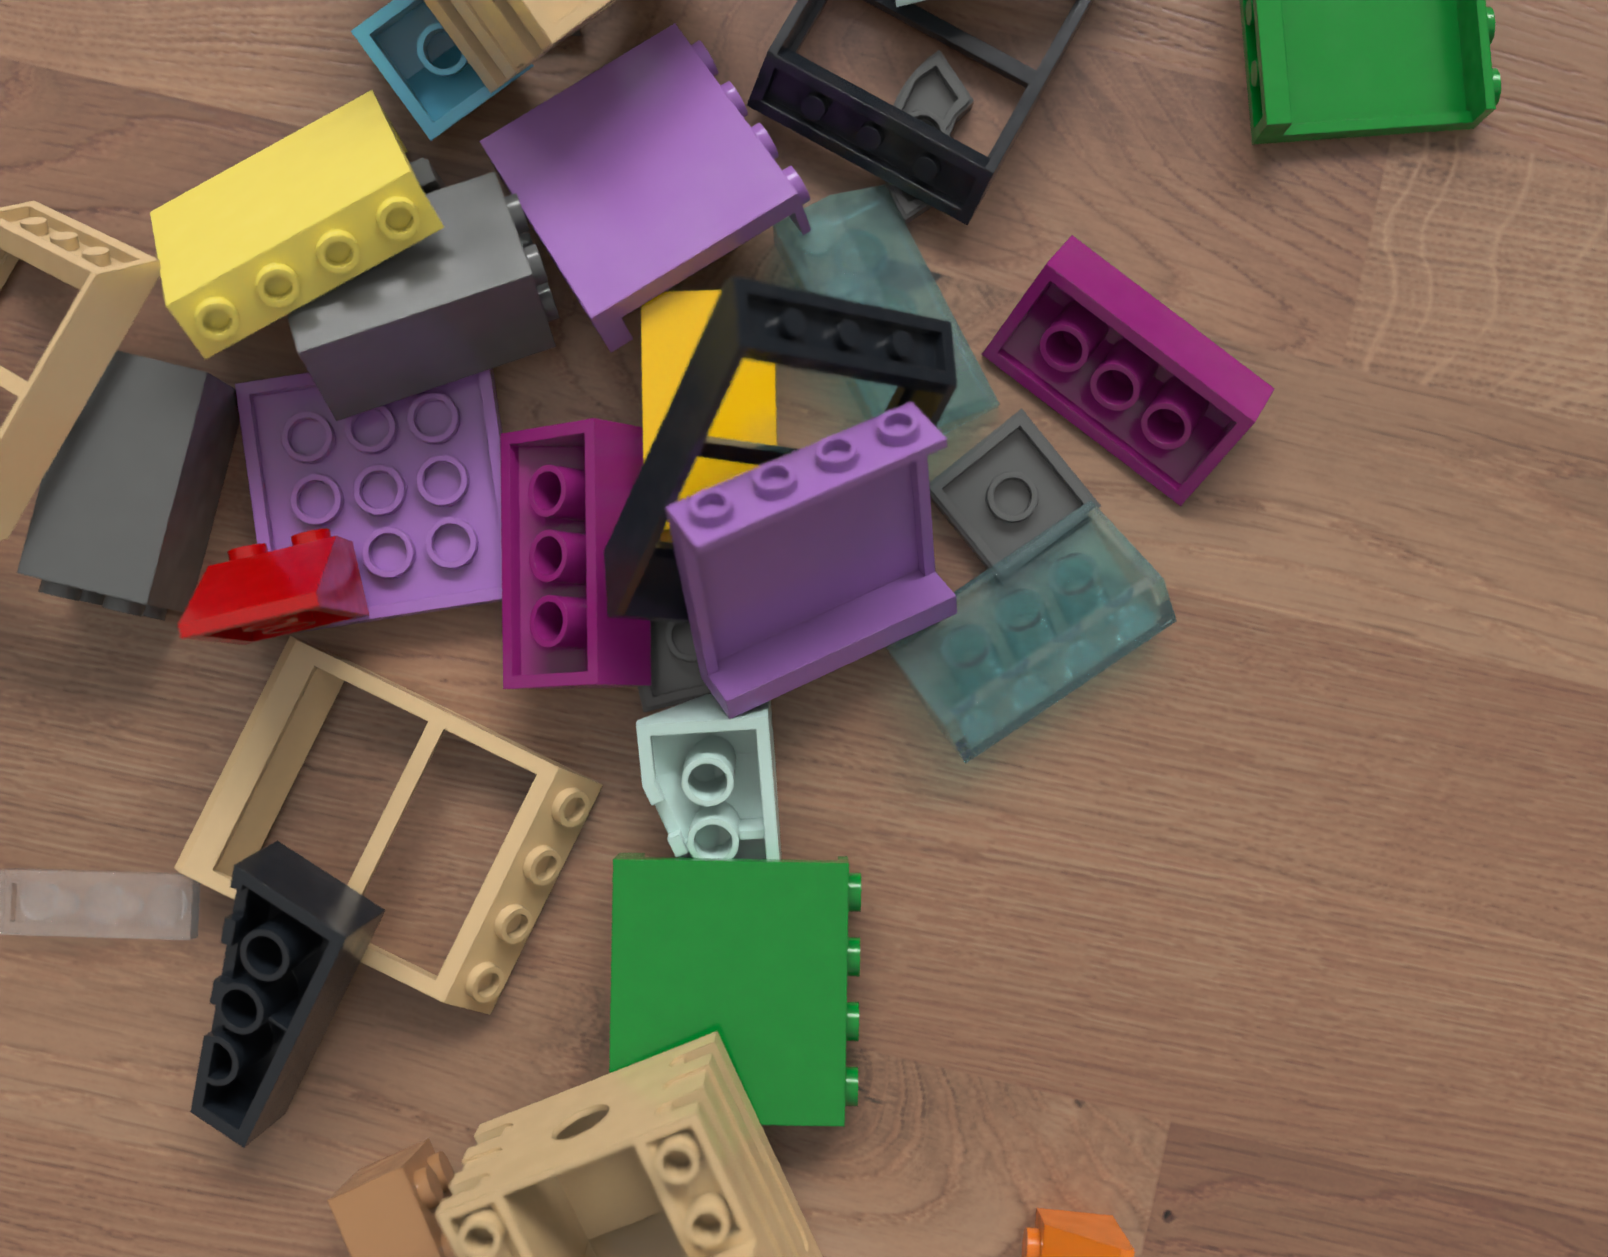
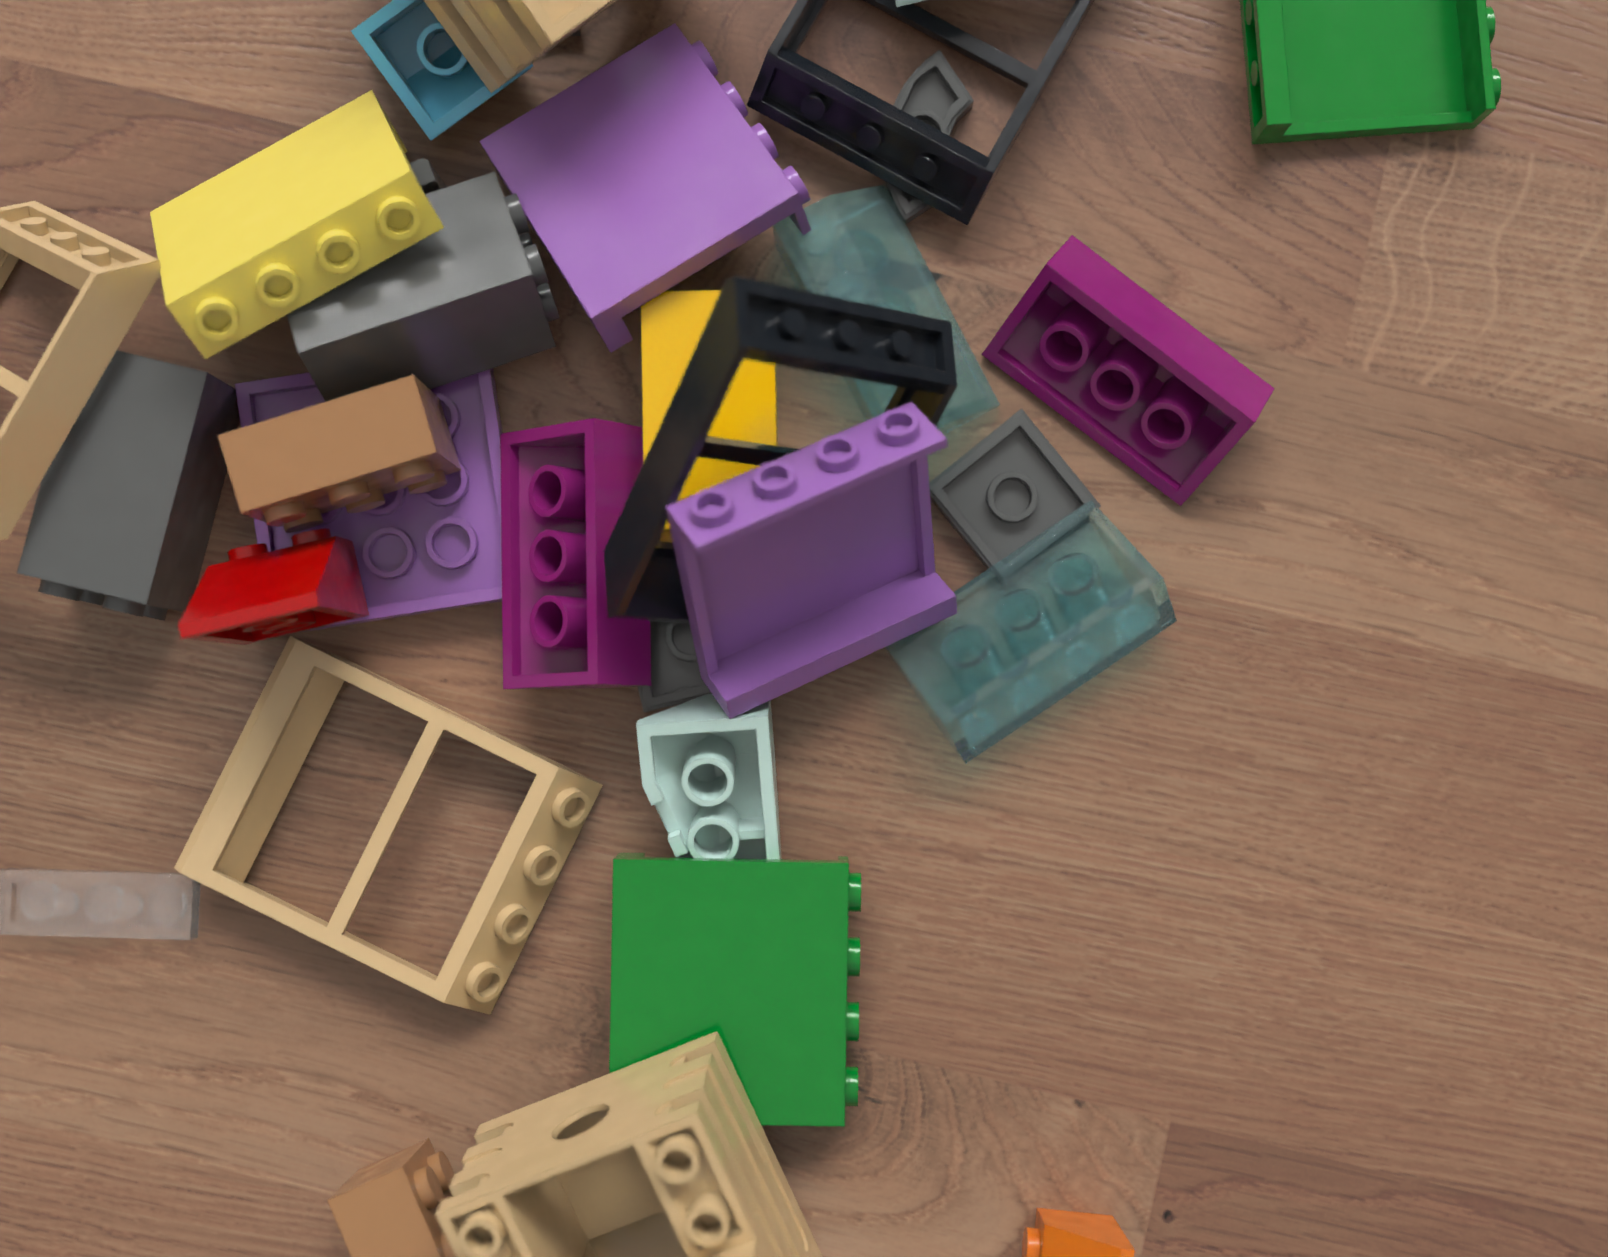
(281, 981): black wedge -> none
(340, 455): none -> medium nougat brick

